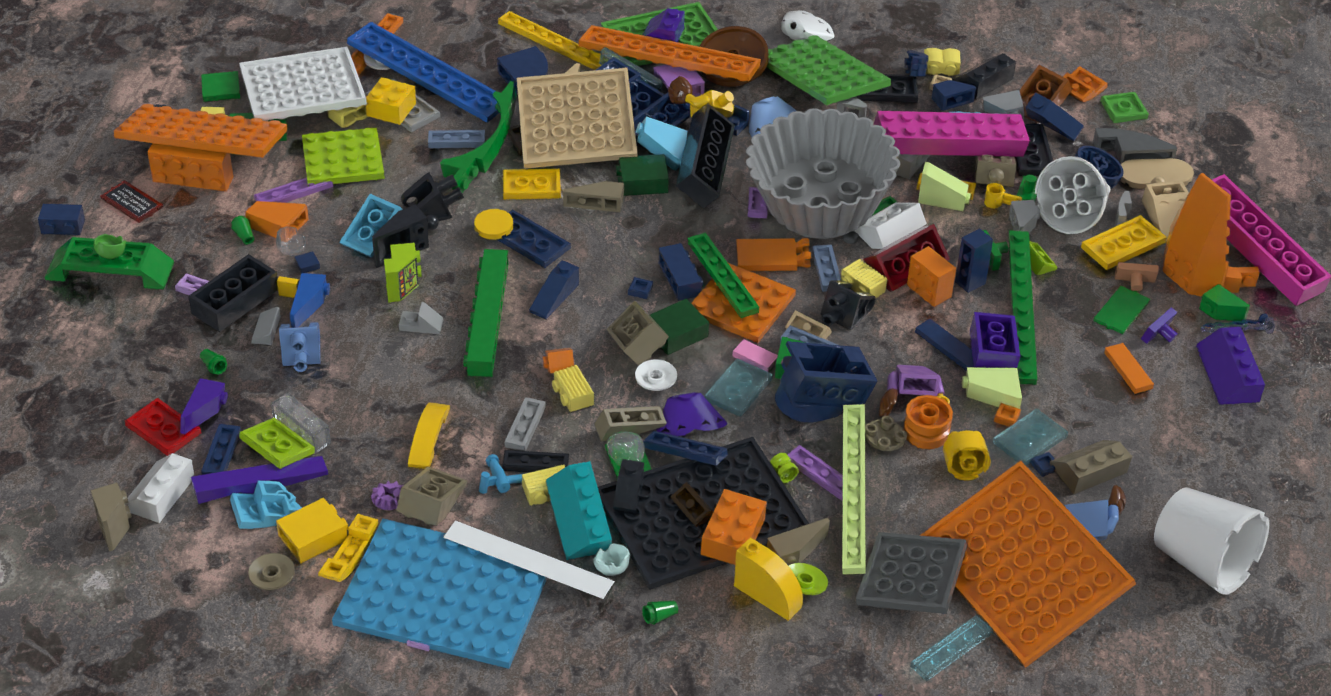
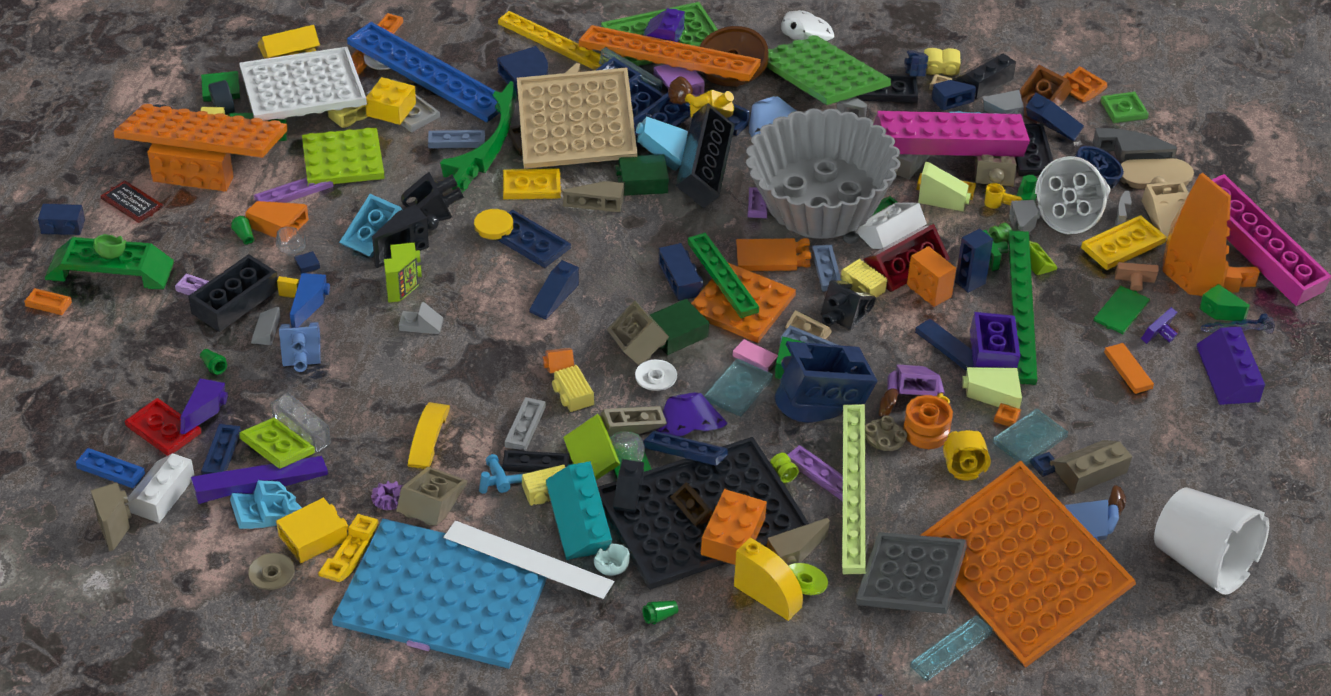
(48, 301): none -> orange tile
(110, 468): none -> blue plate
(221, 96): none -> black wheel
(289, 42): none -> yellow slope
(487, 313): green brick -> none
(592, 444): none -> lime tile
(640, 288): dark blue tile -> none
(1000, 233): none -> bright green wheel

